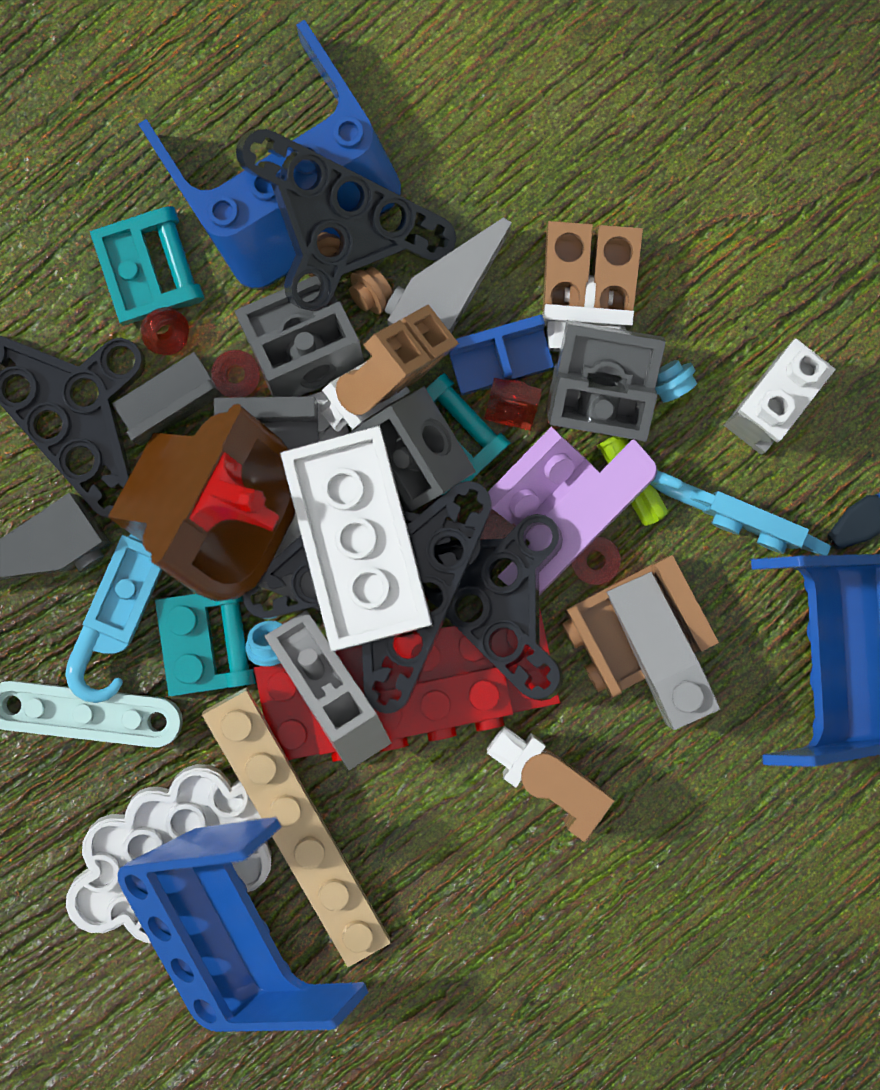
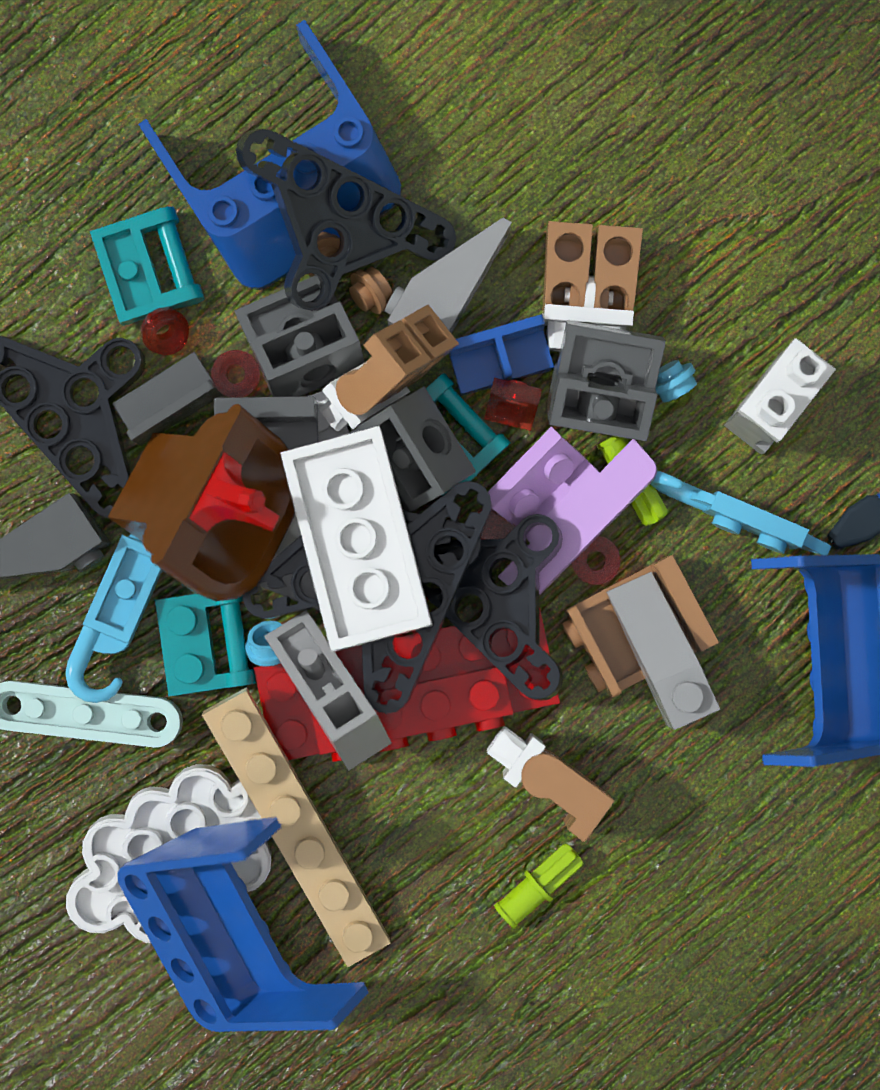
(539, 885): none -> lime axle

